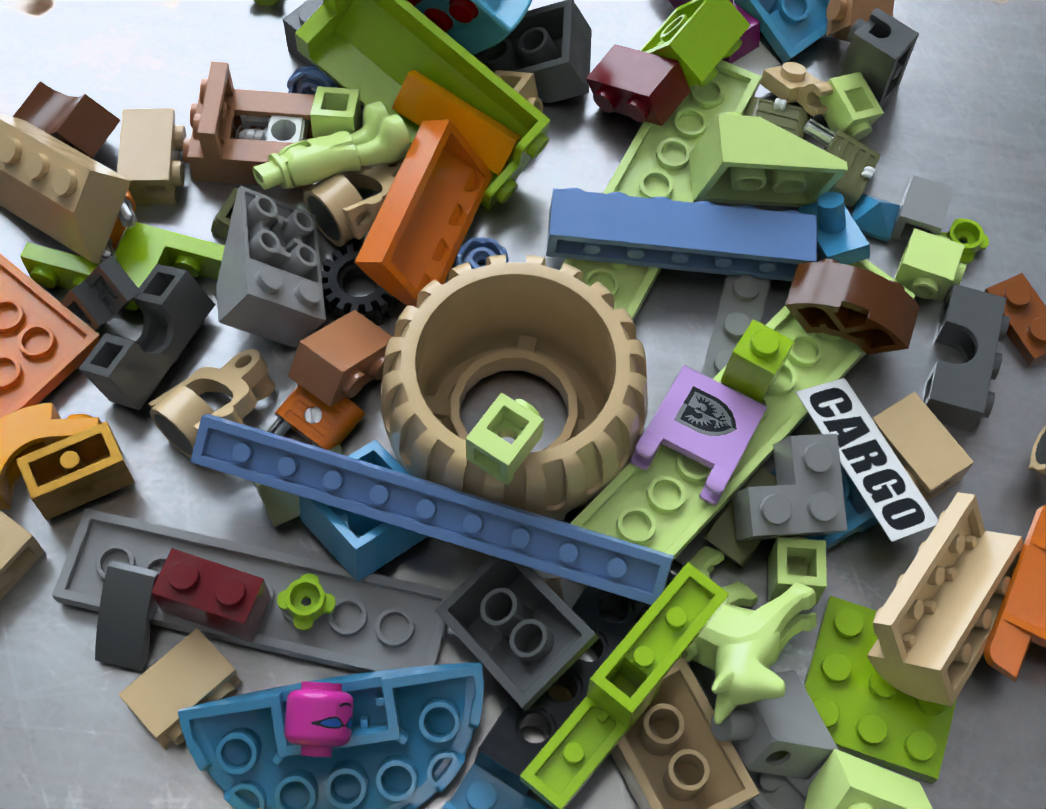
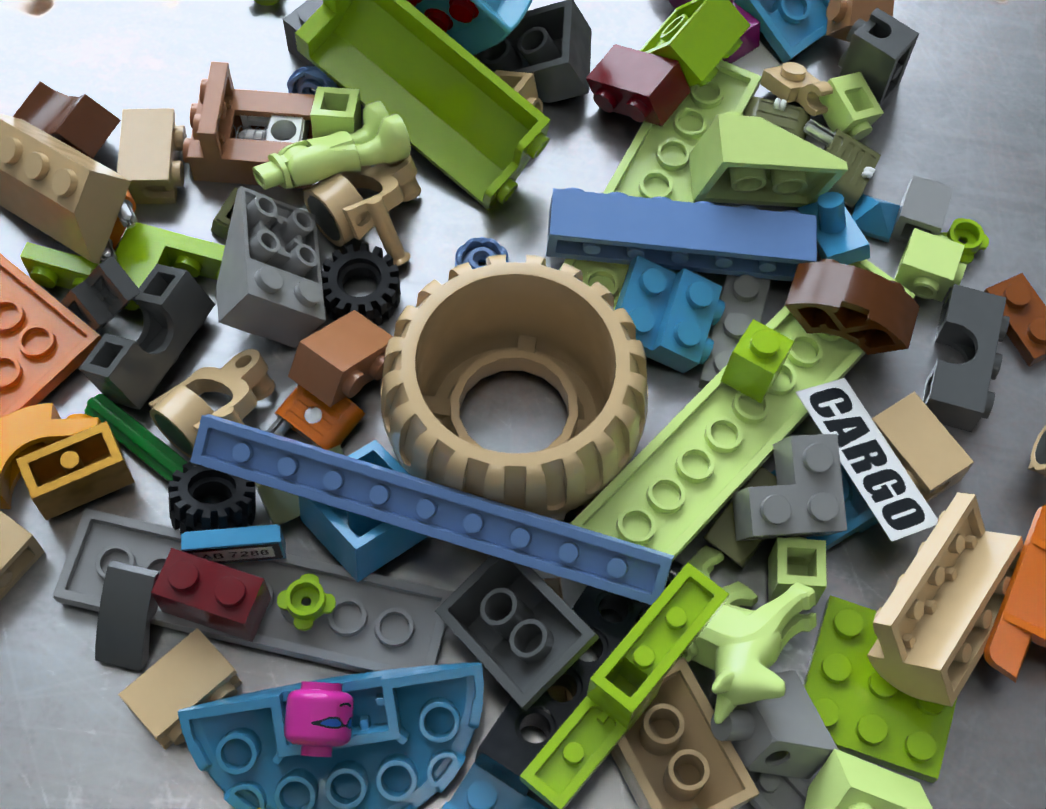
(136, 437): none -> green axle
(204, 482): none -> black tyre
(236, 544): none -> dark azure tile
(425, 212): orange slope -> none
(426, 100): light orange tile -> none
(504, 419): yellowish green brick -> none
(671, 312): none -> dark azure plate
(703, 424): lavender flag -> none

